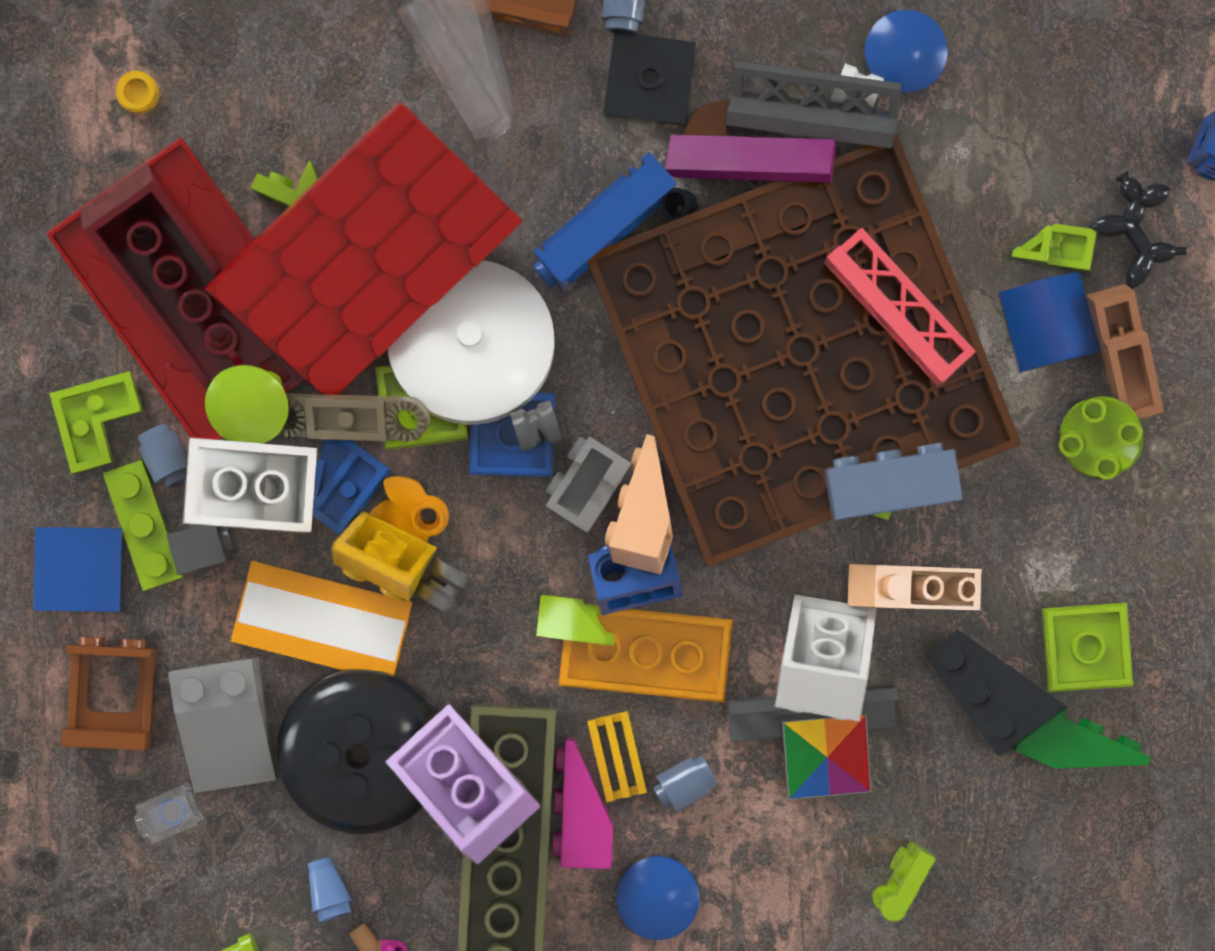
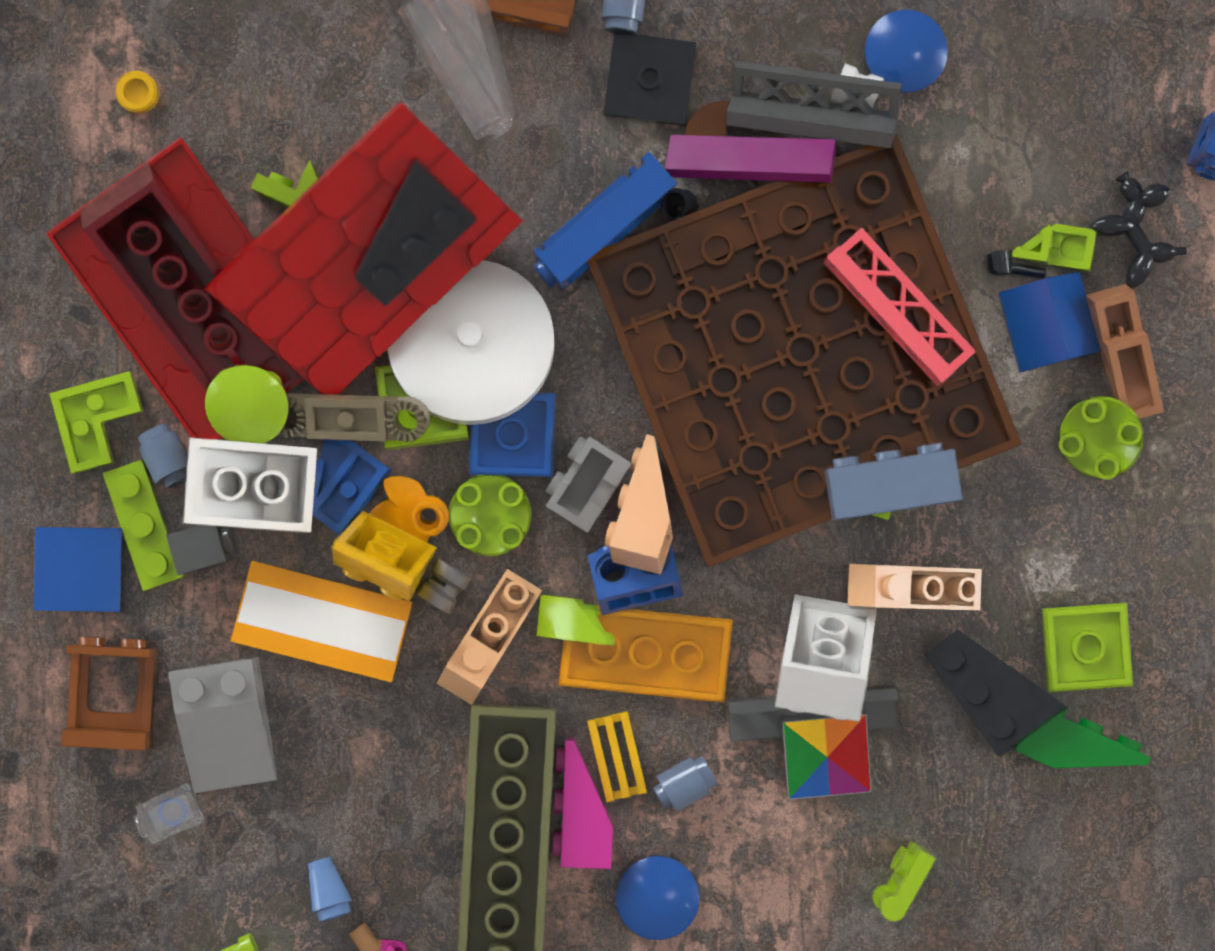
(315, 744): black brick -> none
(416, 231): none -> black wing
(463, 784): lavender slope -> none
(489, 637): none -> light nougat slope
(490, 514): none -> lime dish
(536, 426): dark grey wheel -> none
(1001, 264): none -> black hand

